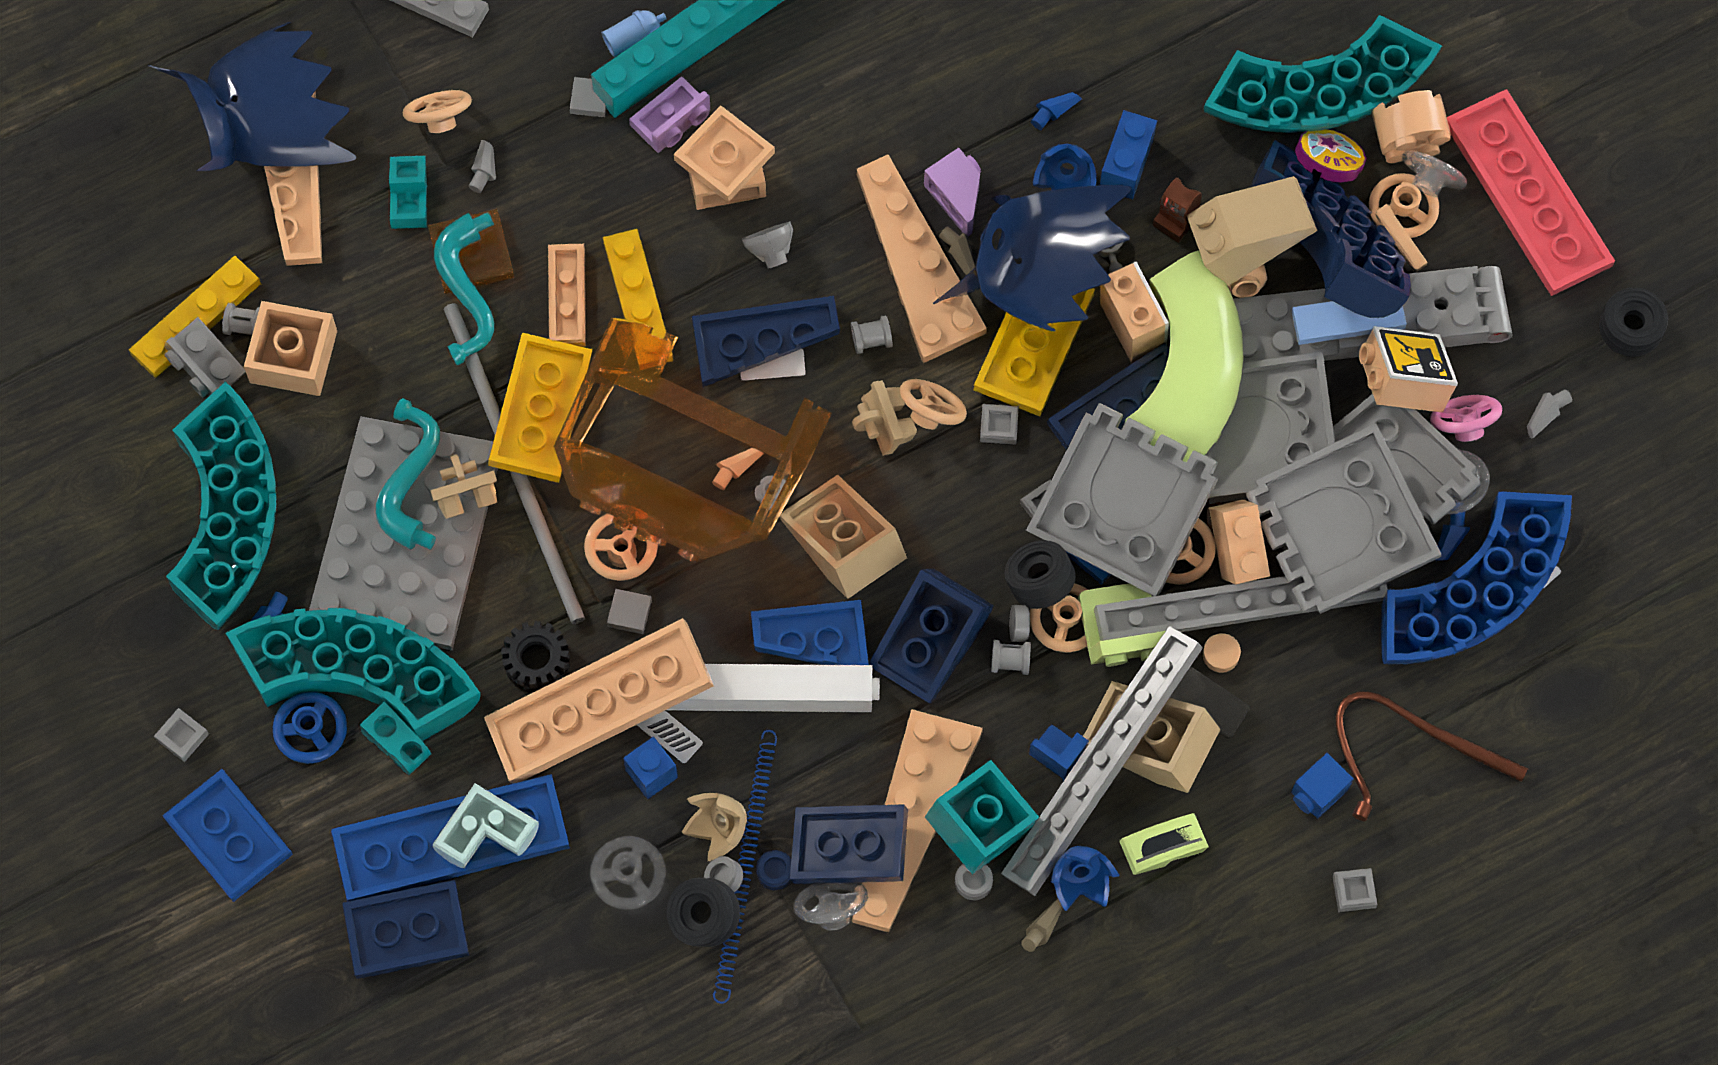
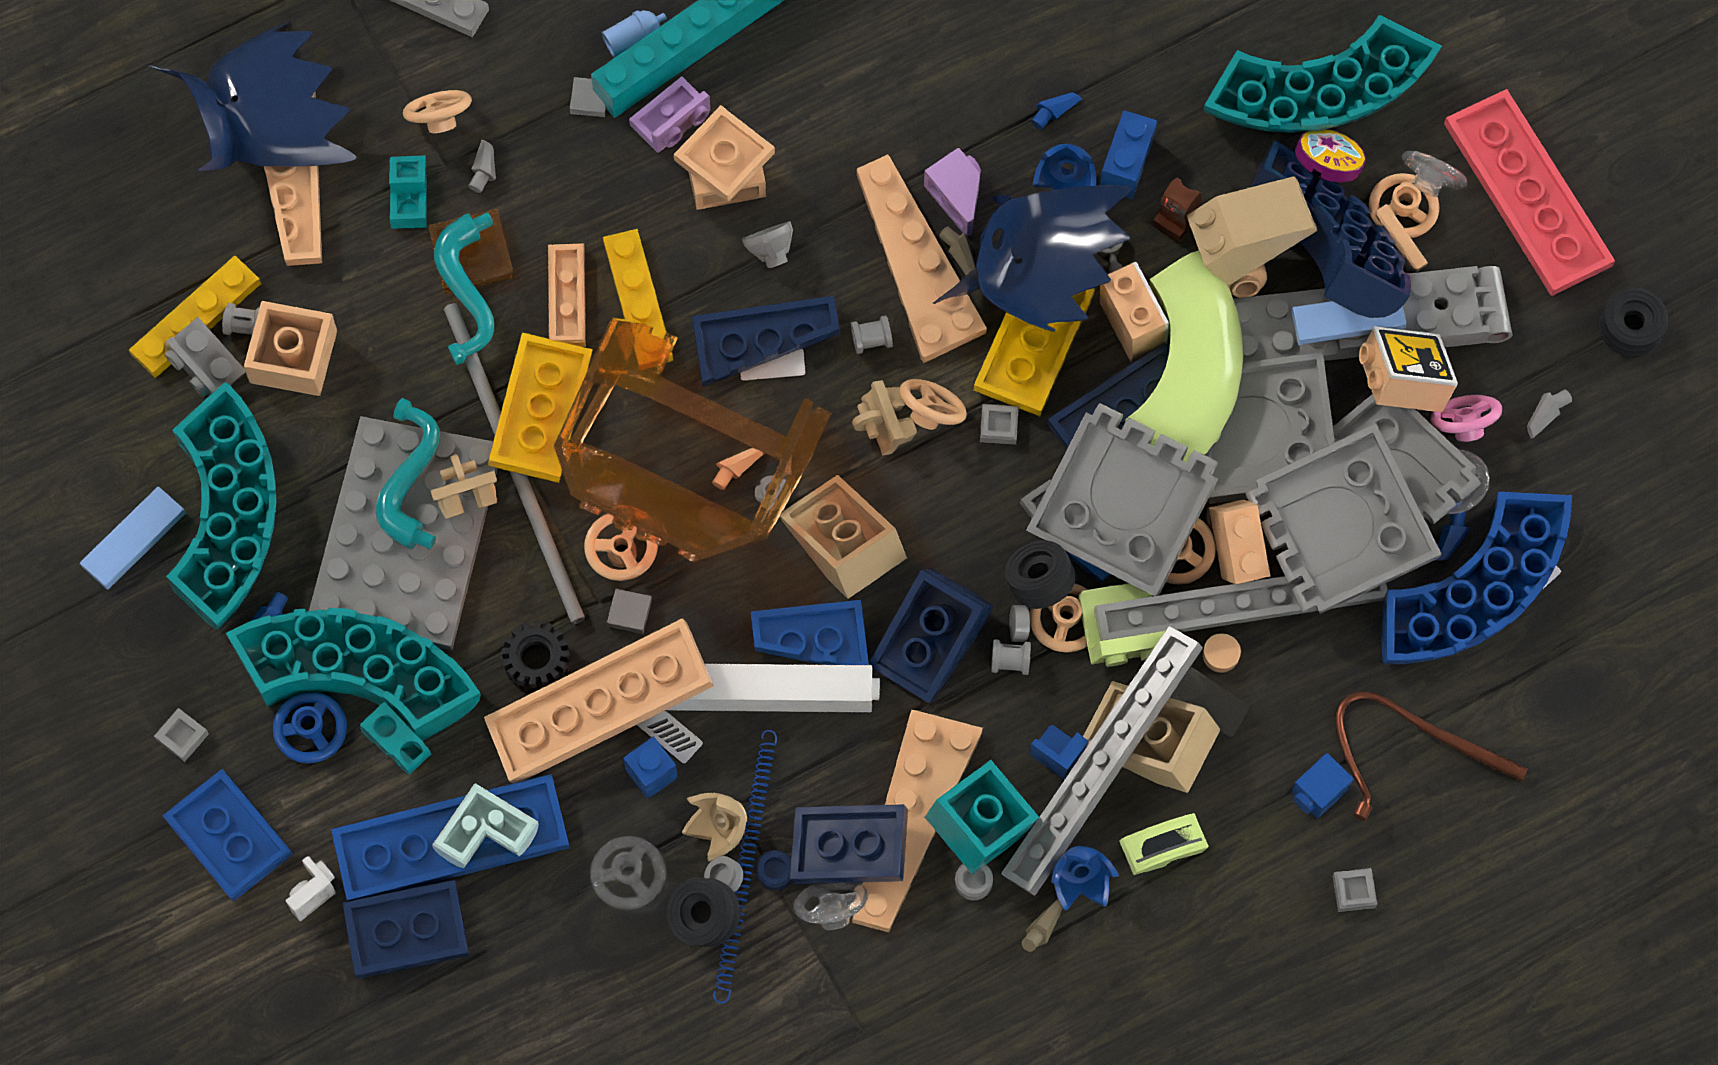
(132, 538): none -> light blue tile
(310, 895): none -> white bracket
(1411, 124): light nougat brick -> none

